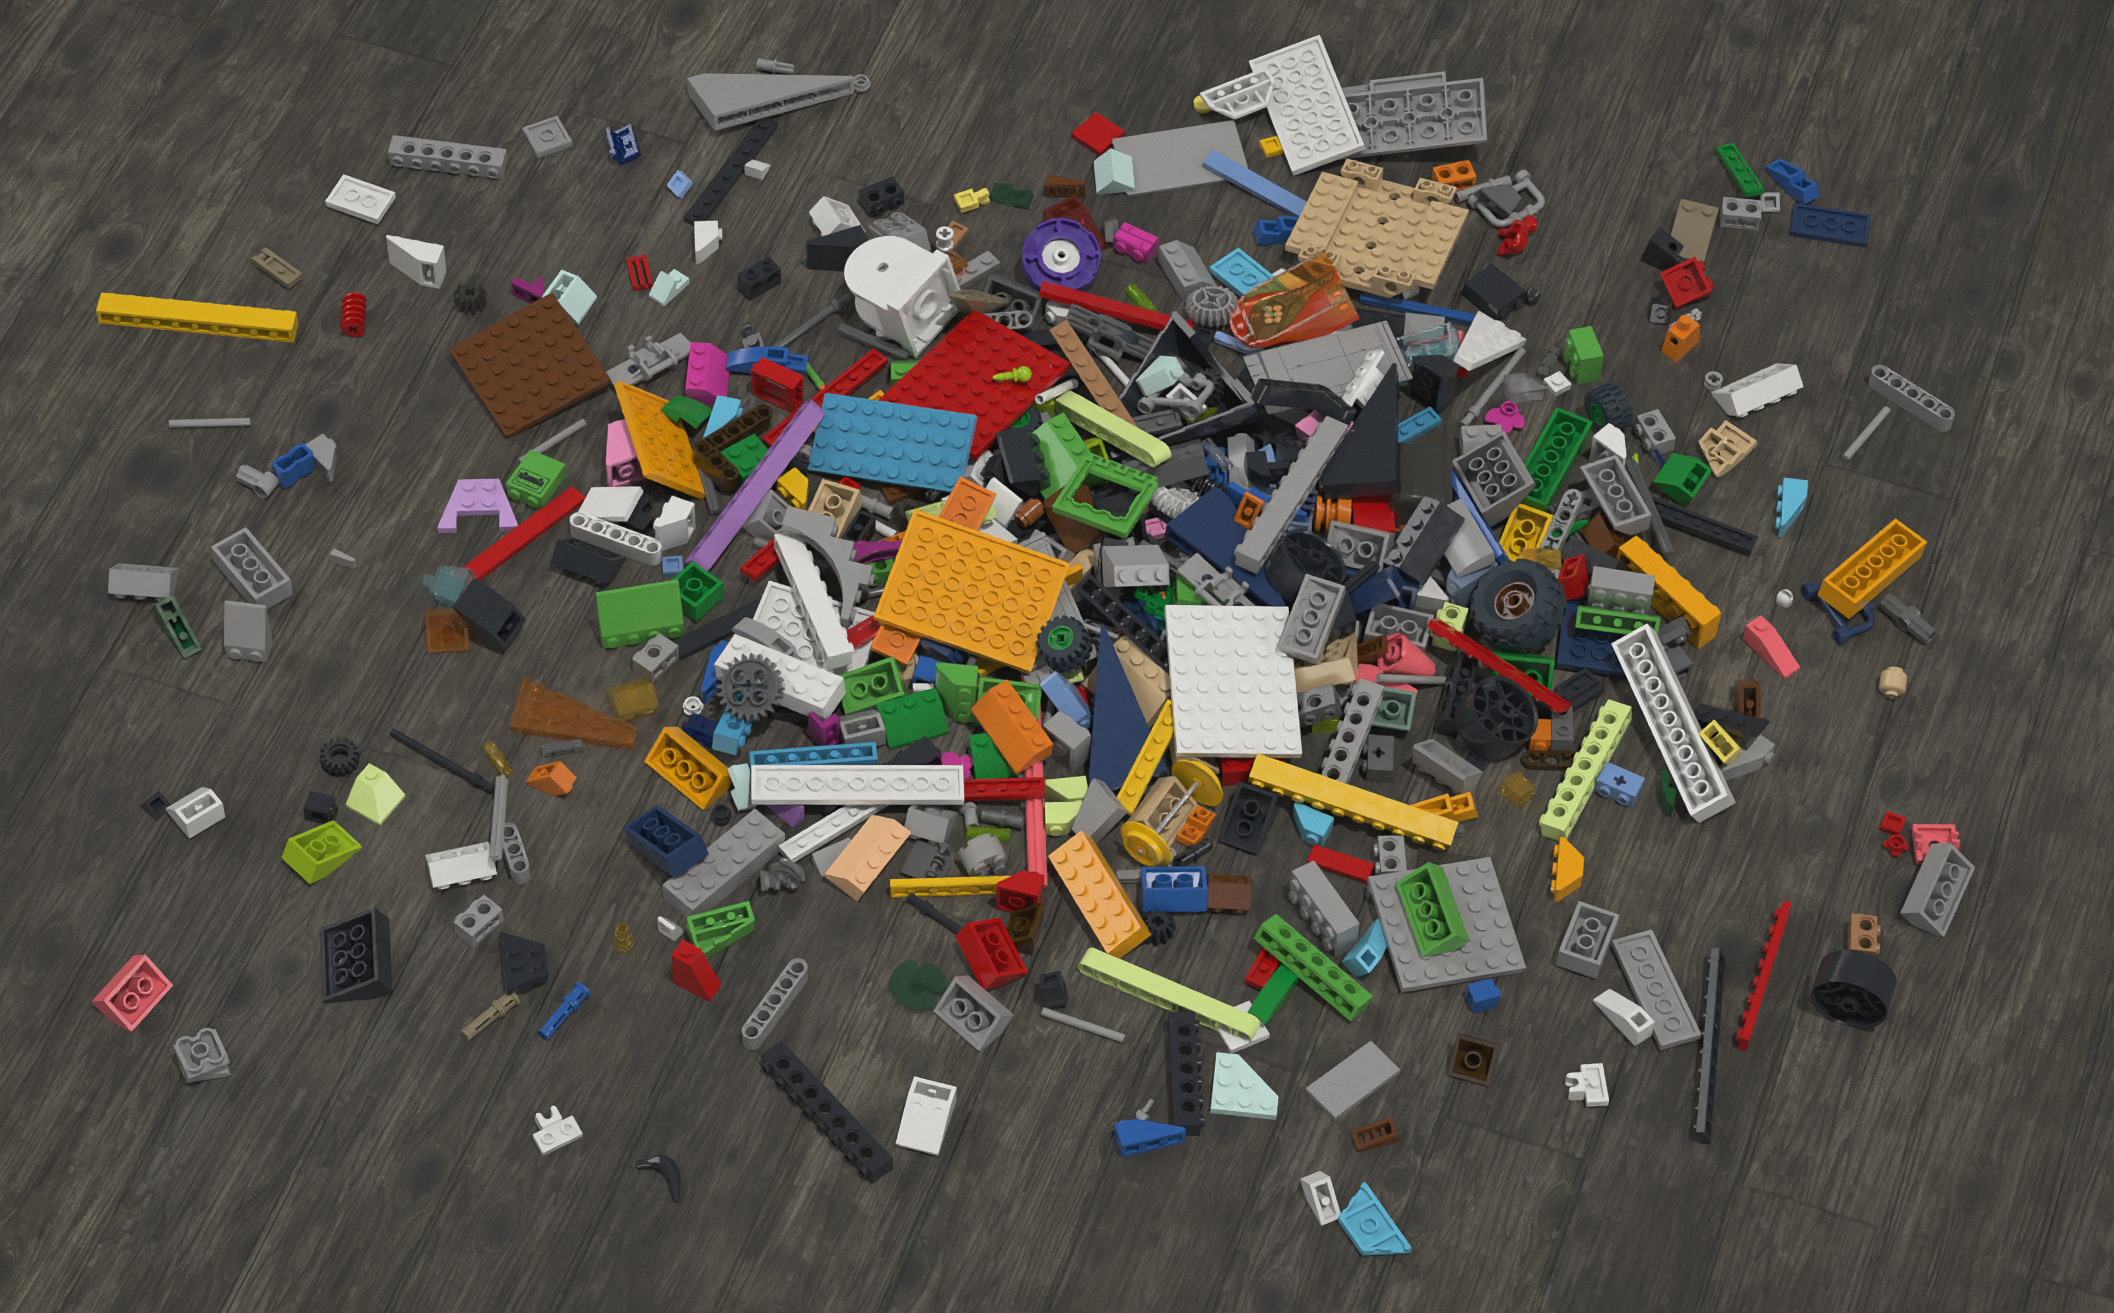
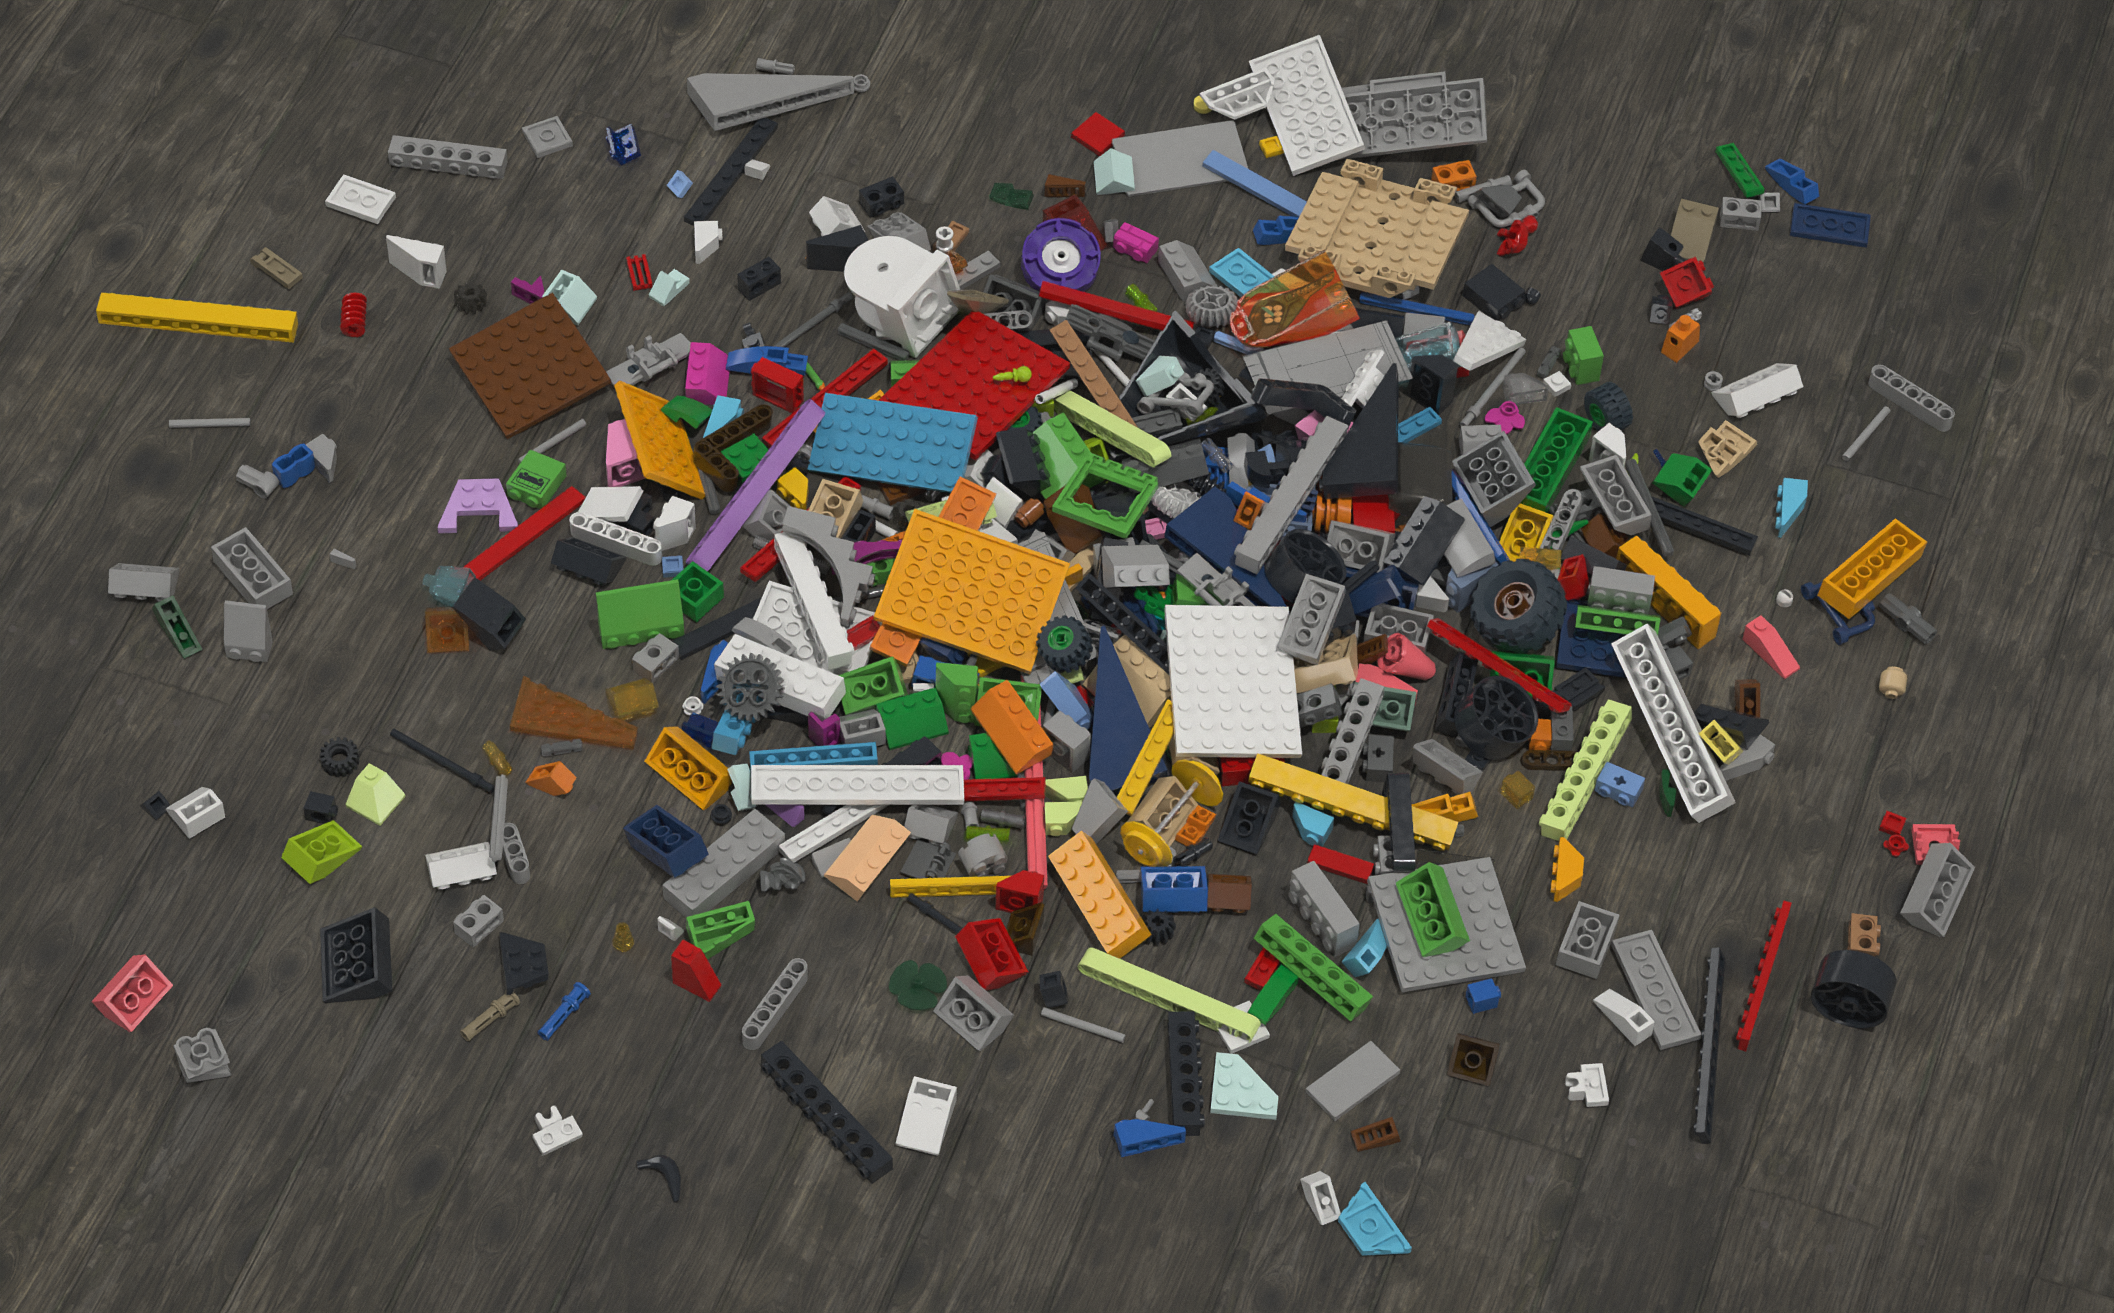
(969, 200): light yellow plate -> none
(1398, 793): none -> black beam
(1414, 679): light grey bar -> none
(1454, 616): yellowish green brick -> none
(1654, 432): light grey brick -> none

